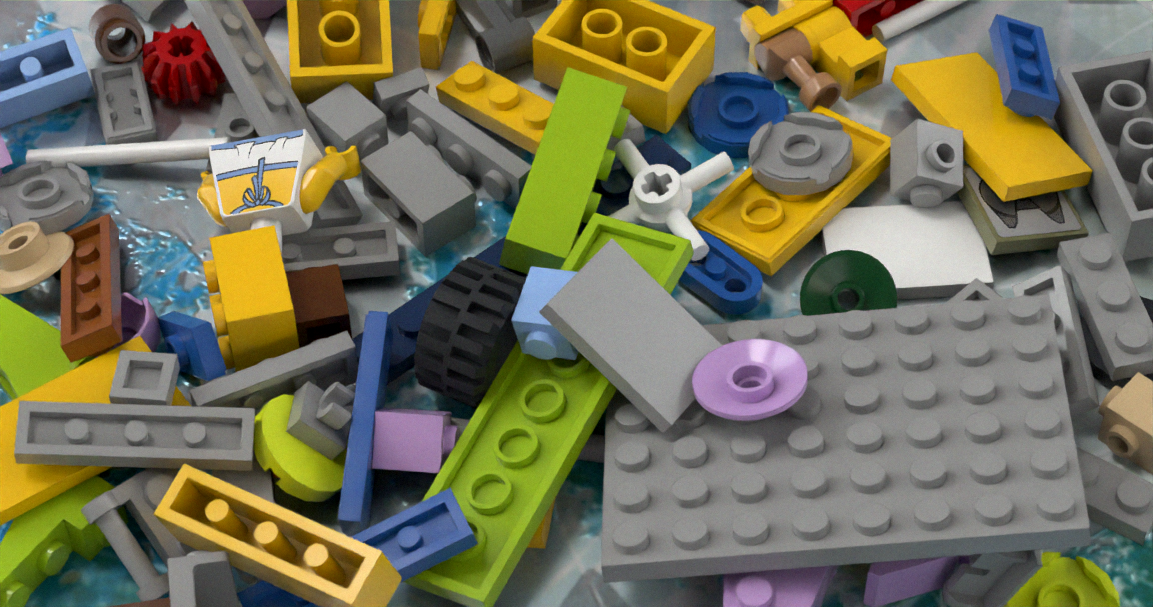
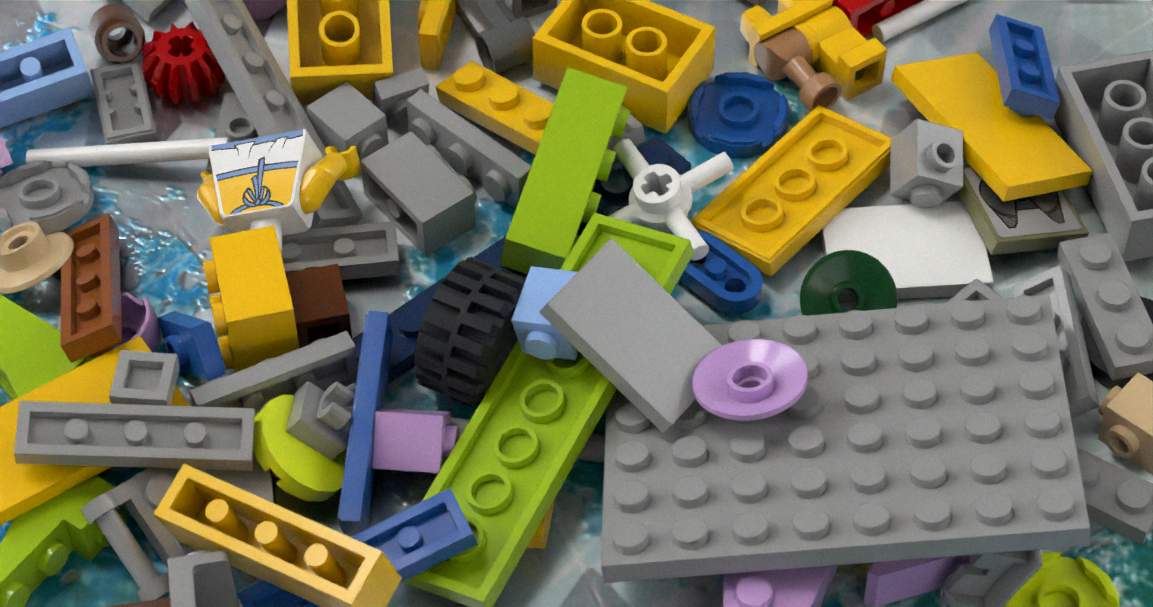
(800, 154): light grey tile -> none

